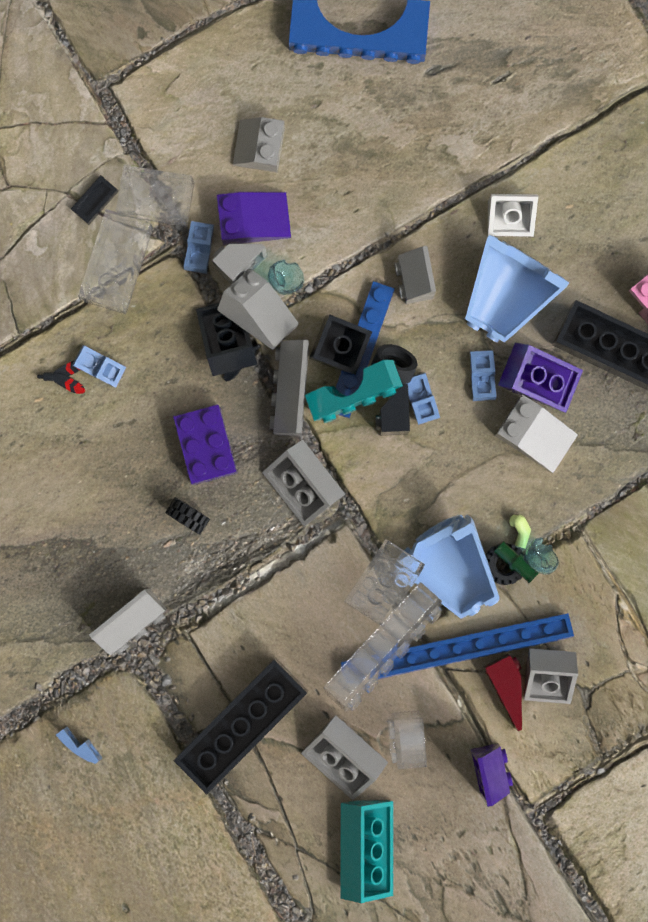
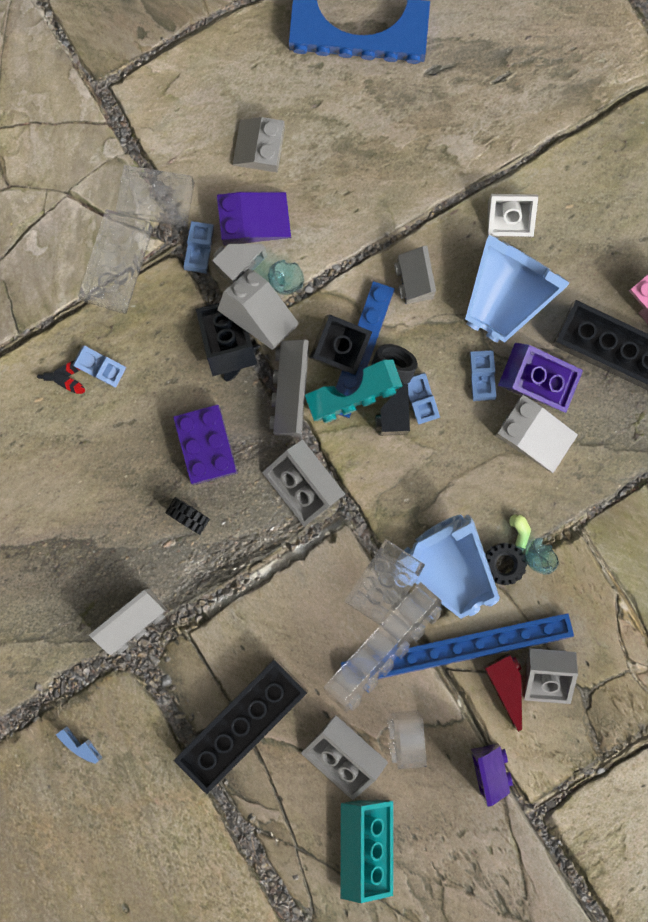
(94, 200): black tile -> none
(516, 562): dark green pin -> none

